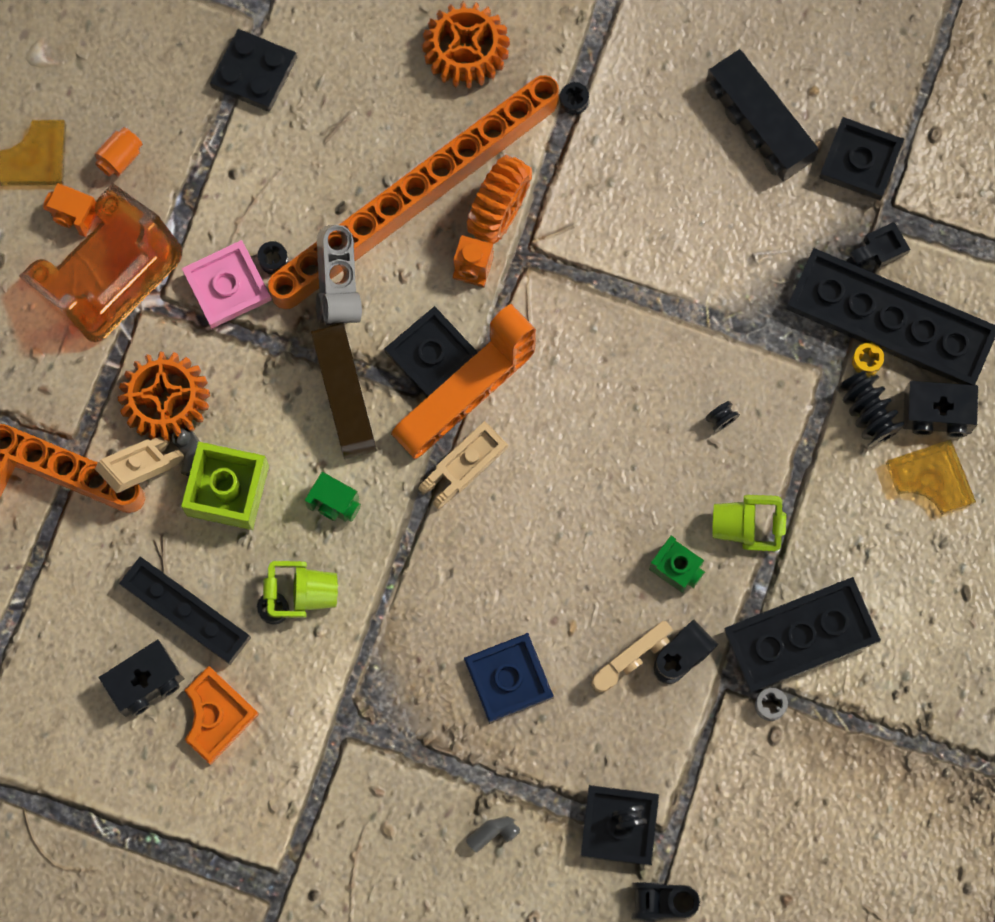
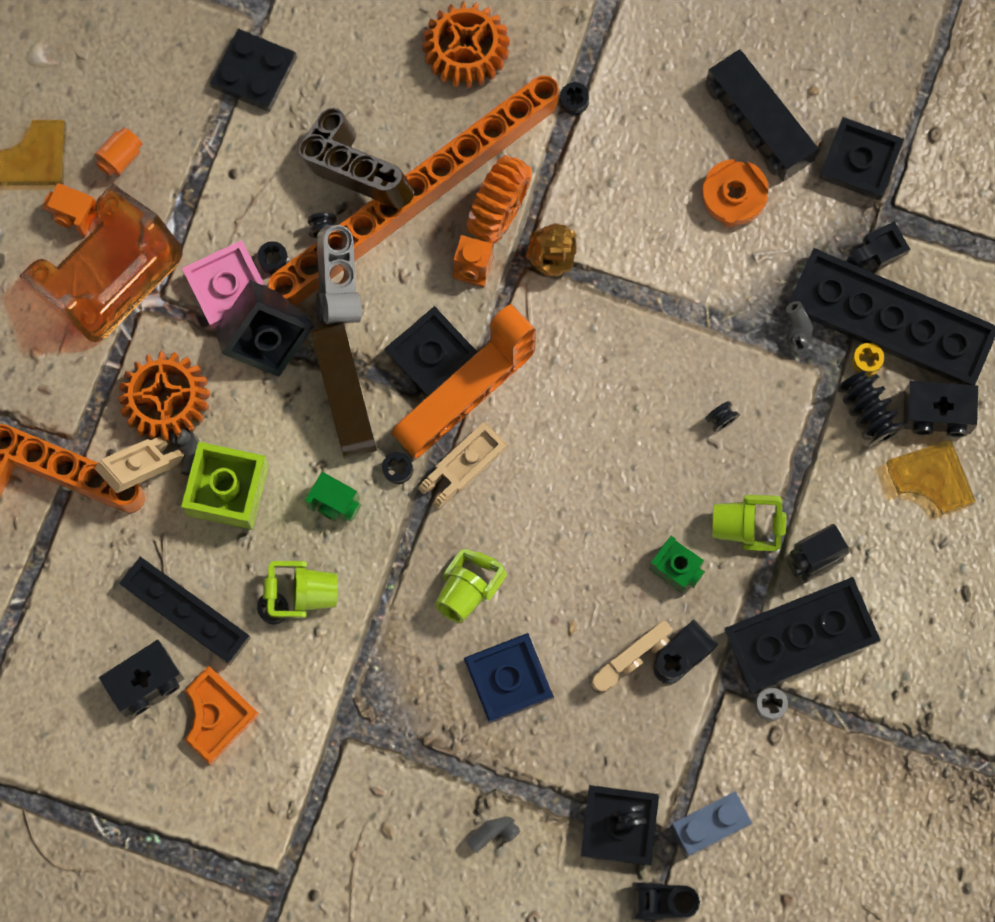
(263, 329): none -> black slope
(319, 221): none -> black bush
(331, 157): none -> dark brown beam
(399, 458): none -> black bush
(464, 588): none -> lime piece
(552, 249): none -> pearl gold piece
(710, 824): none -> sand blue brick
(732, 210): none -> orange plate
(800, 328): none -> dark grey arm
(818, 553): none -> black brick

